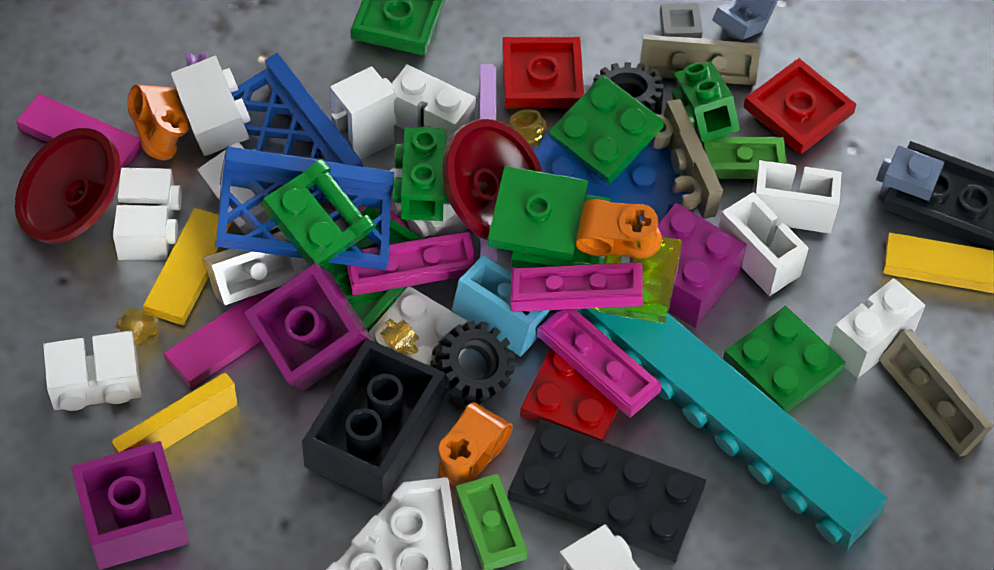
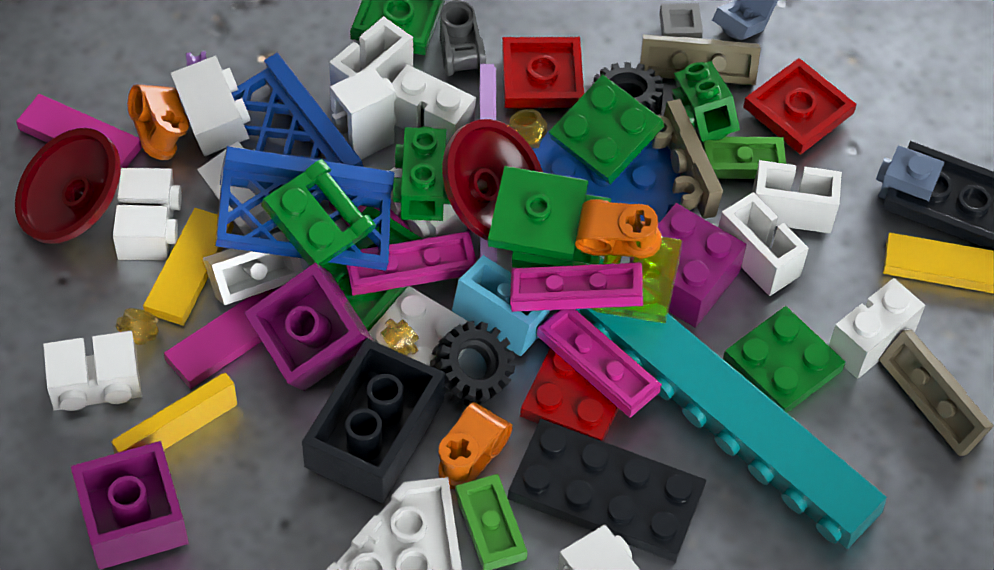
(381, 46): none -> white piece
(460, 38): none -> dark grey piece

